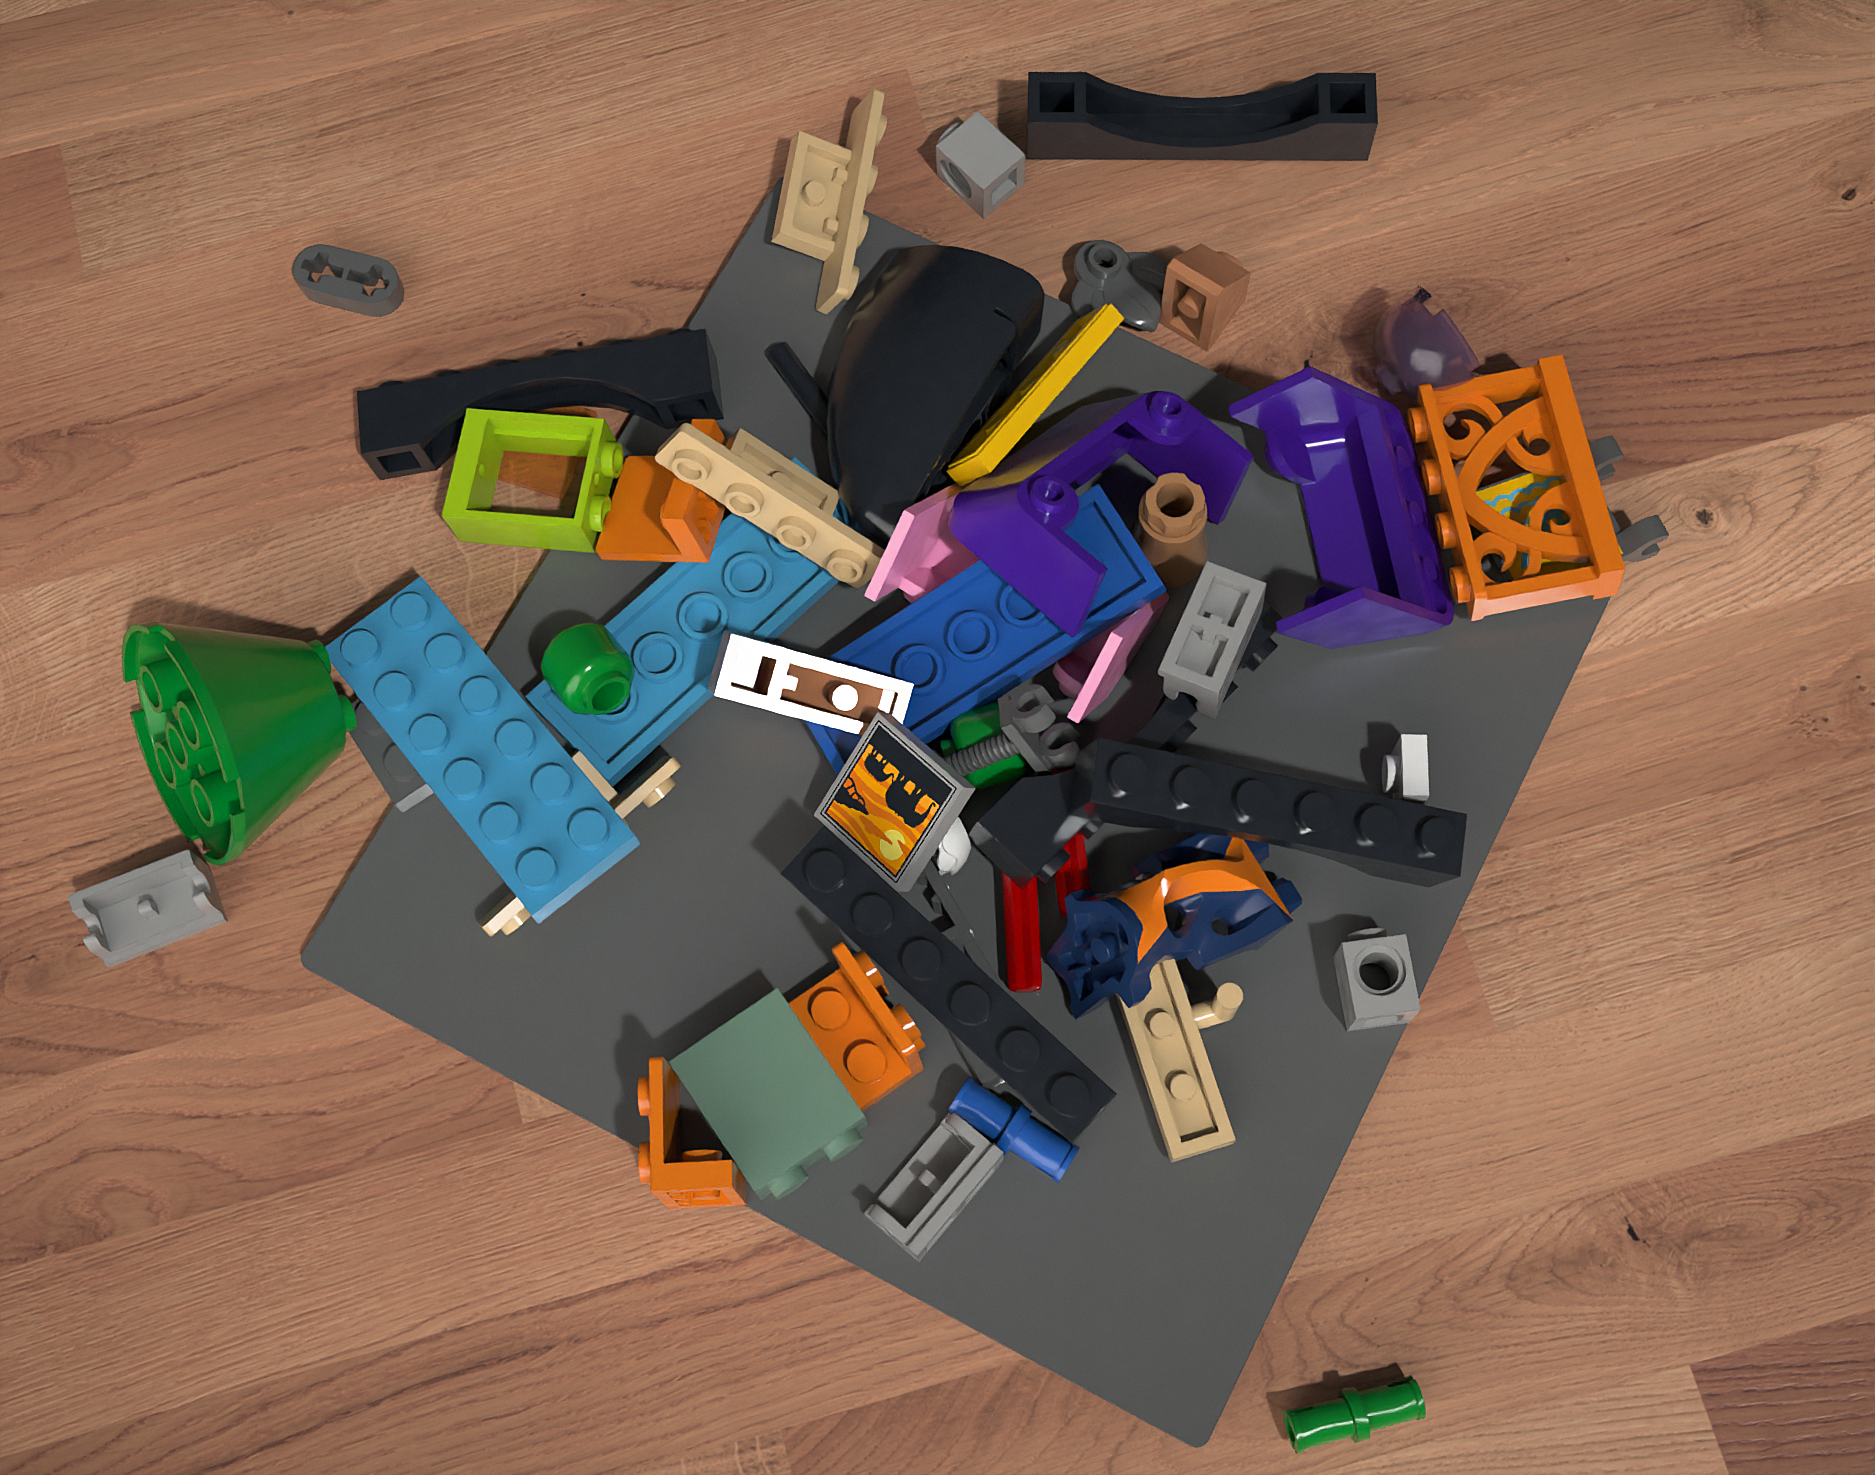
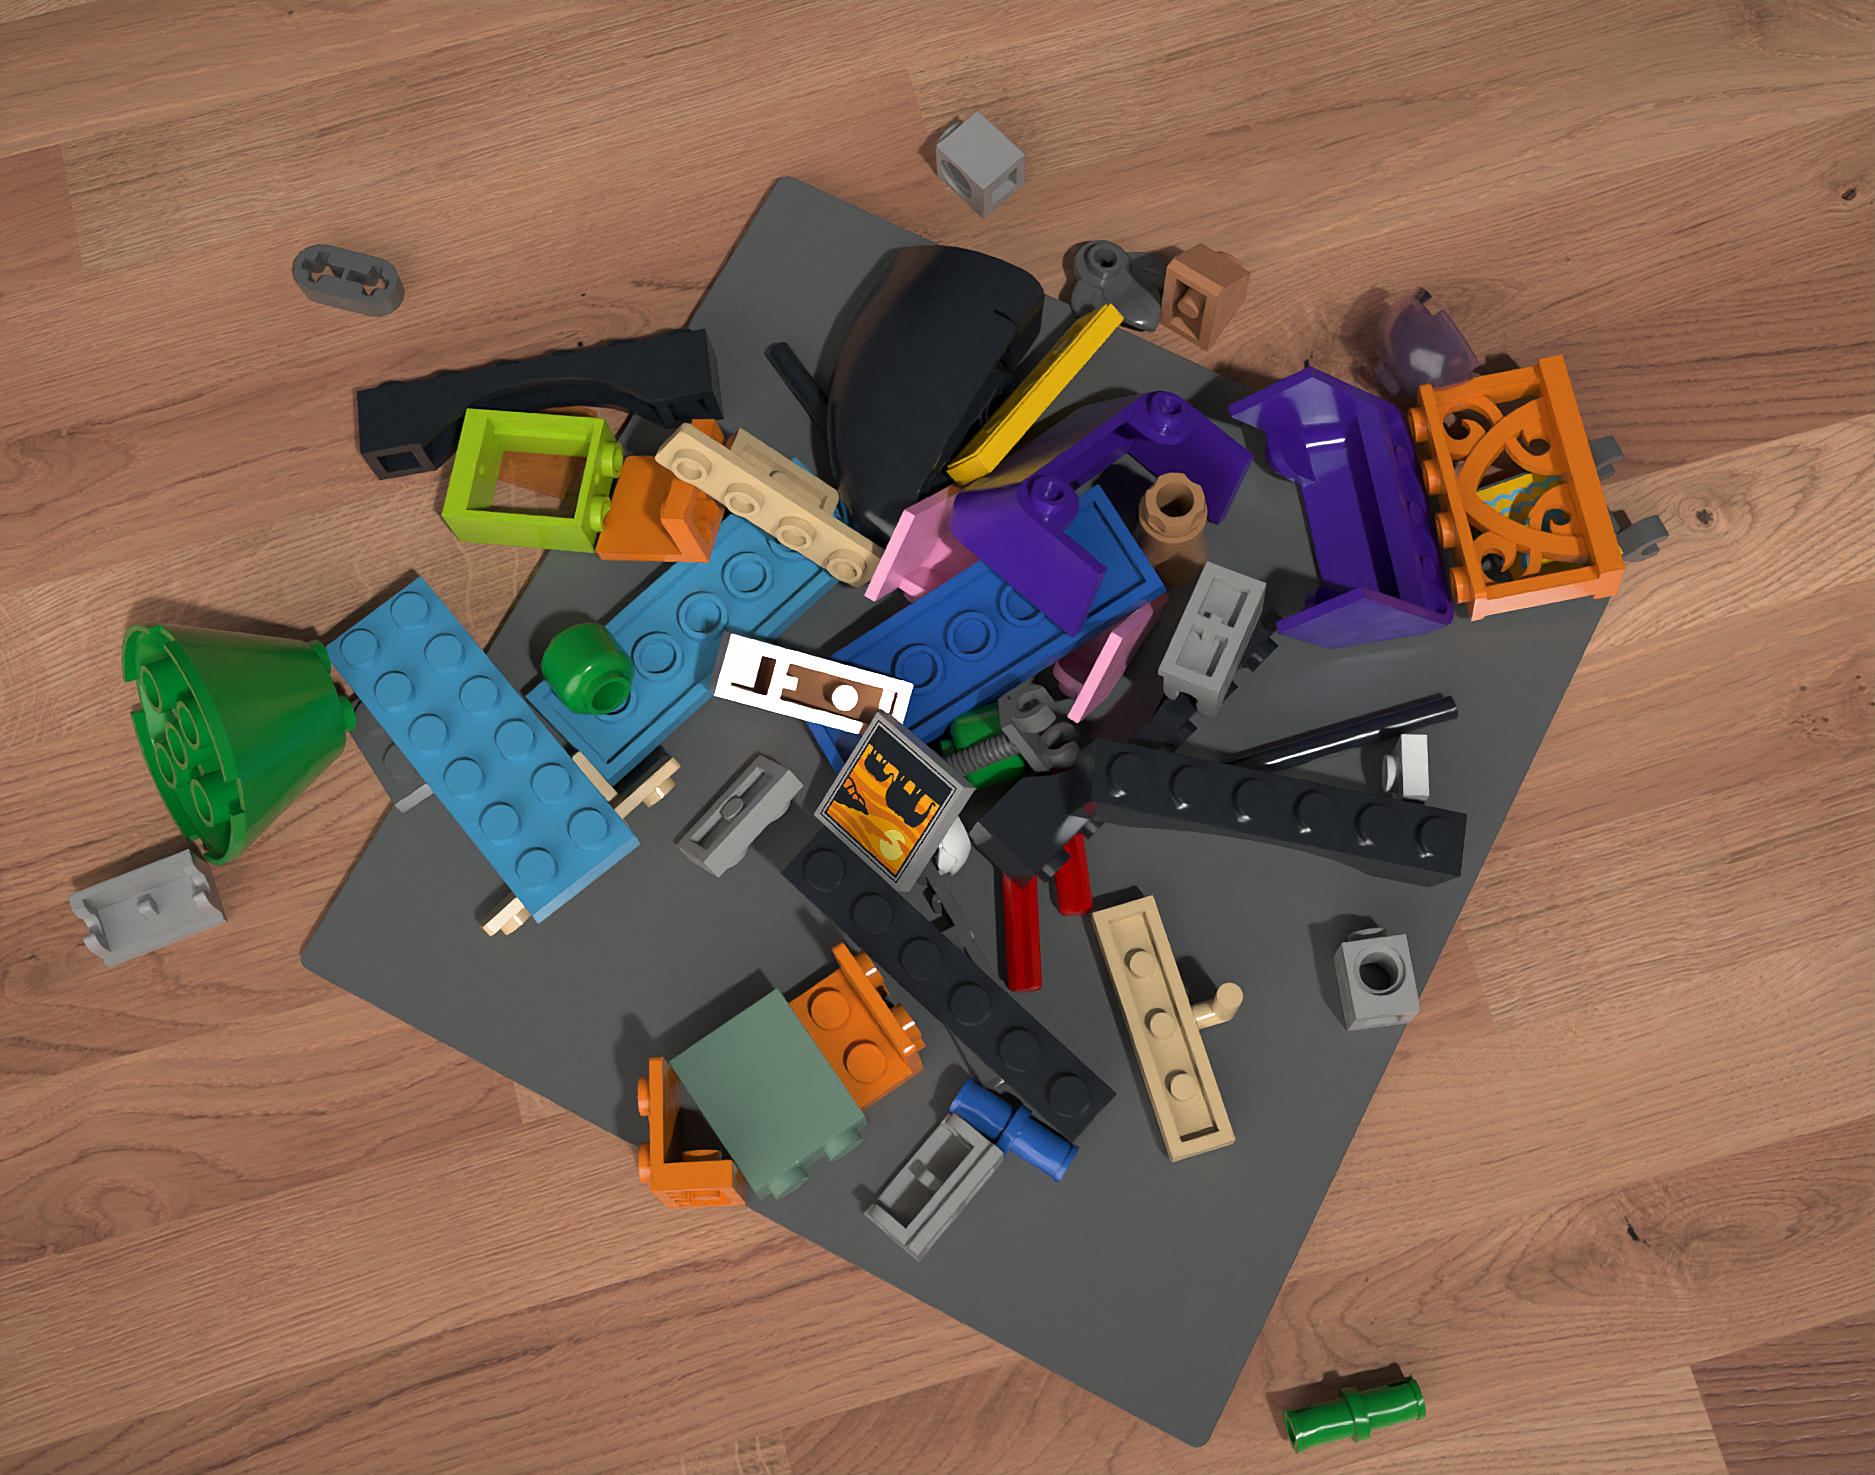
(740, 816): none -> light grey plate
(826, 199): tan bracket -> none
(1124, 933): dark blue hips -> none
(1304, 120): black arch -> none
(1350, 737): none -> black bar

